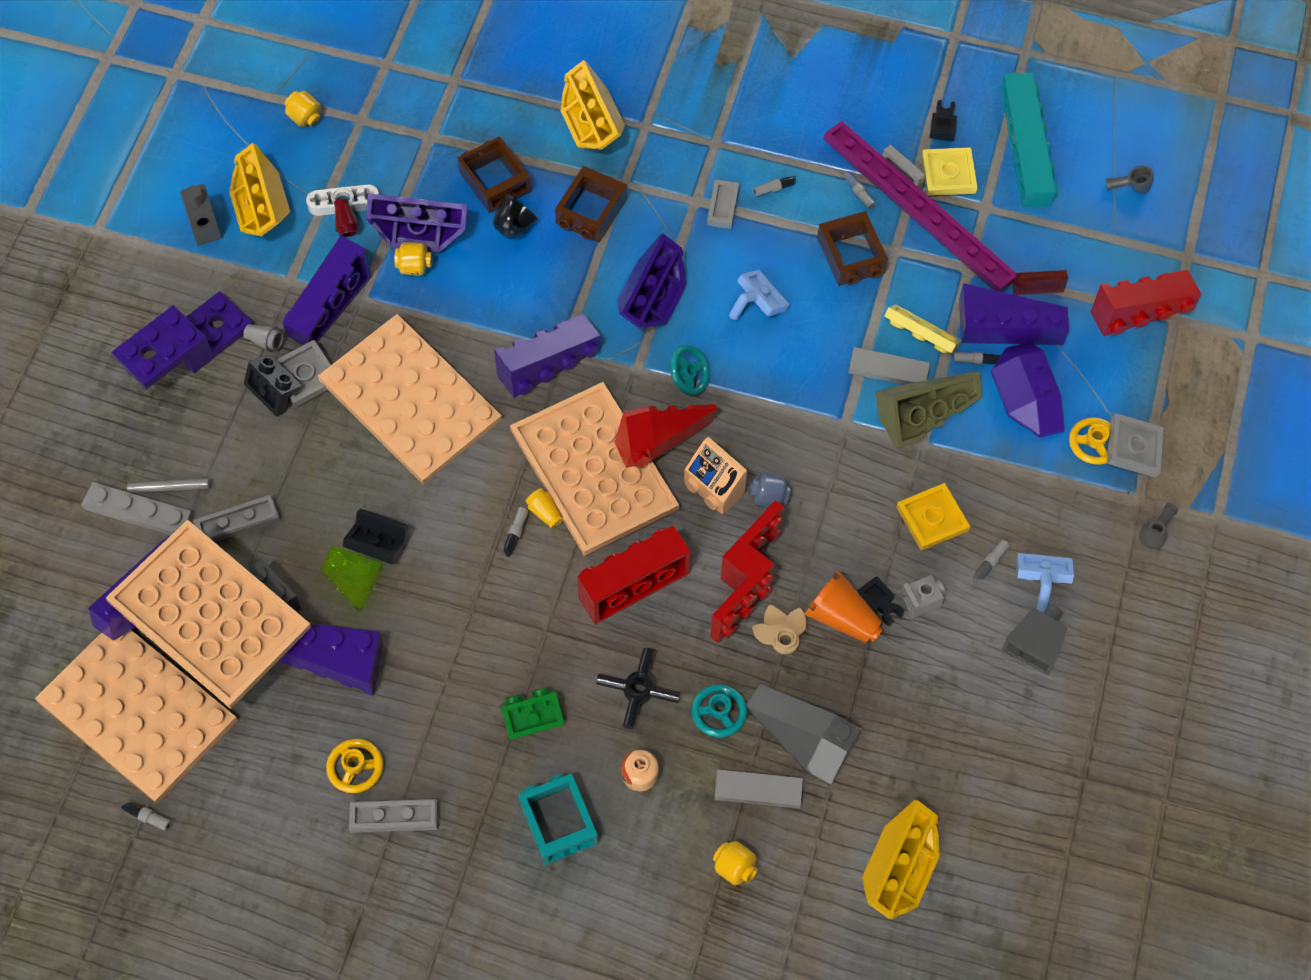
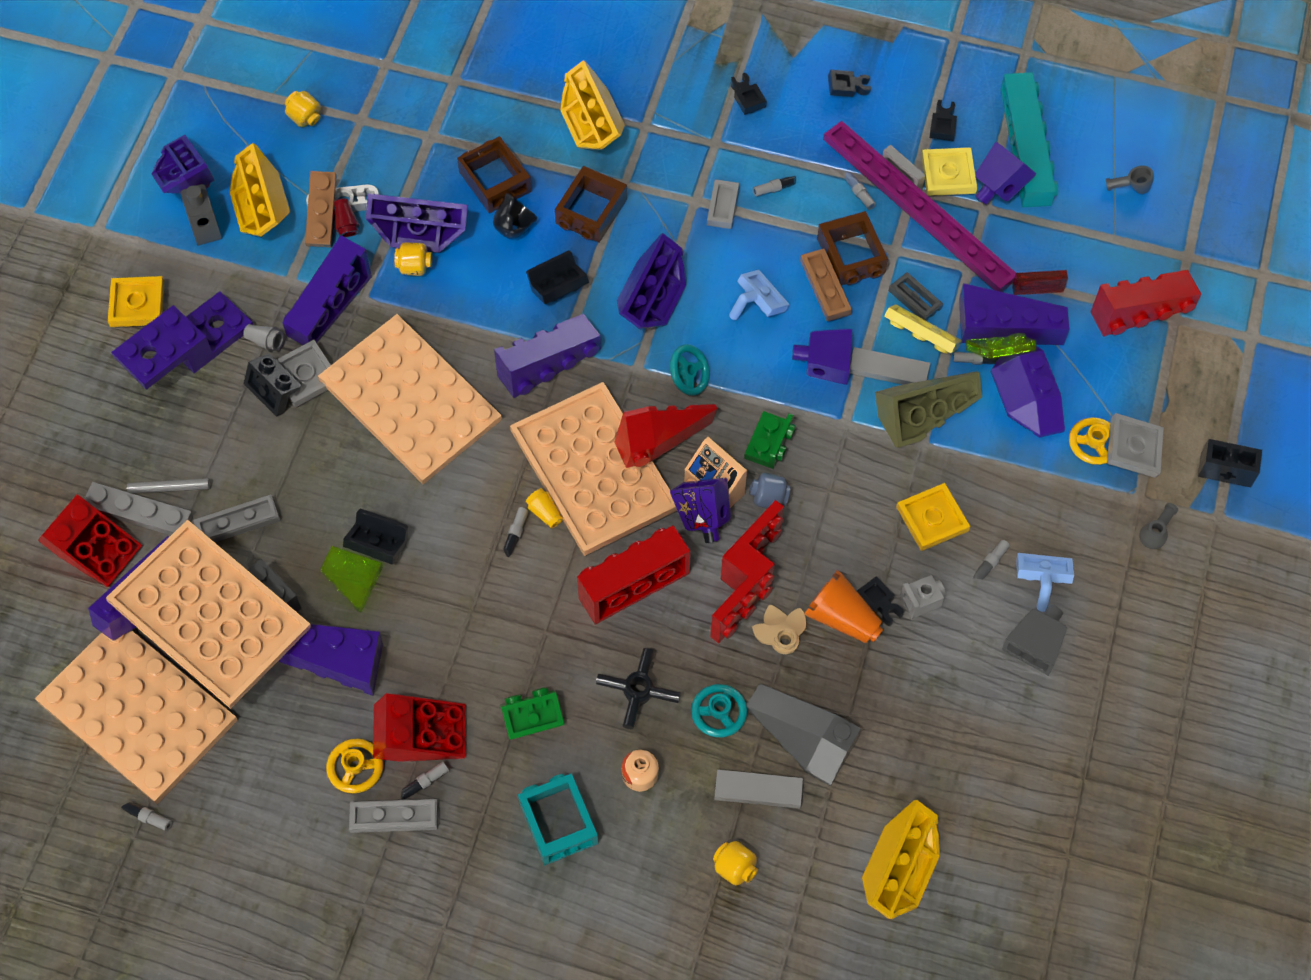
(90, 541): none -> red slope
(135, 300): none -> yellow plate
(181, 167): none -> dark purple wedge
(320, 209): none -> medium nougat plate
(418, 729): none -> red slope
(424, 780): none -> light grey piece
(556, 277): none -> black bracket
(703, 506): none -> dark purple torso
(747, 96): none -> black plate
(769, 439): none -> green bracket
(825, 285): none -> medium nougat plate
(827, 355): none -> dark purple torso
(845, 84): none -> black plate
(912, 299): none -> dark grey tile
(1002, 174): none -> dark purple torso
(1002, 346): none -> clear neon green wing
(1230, 463): none -> black brick

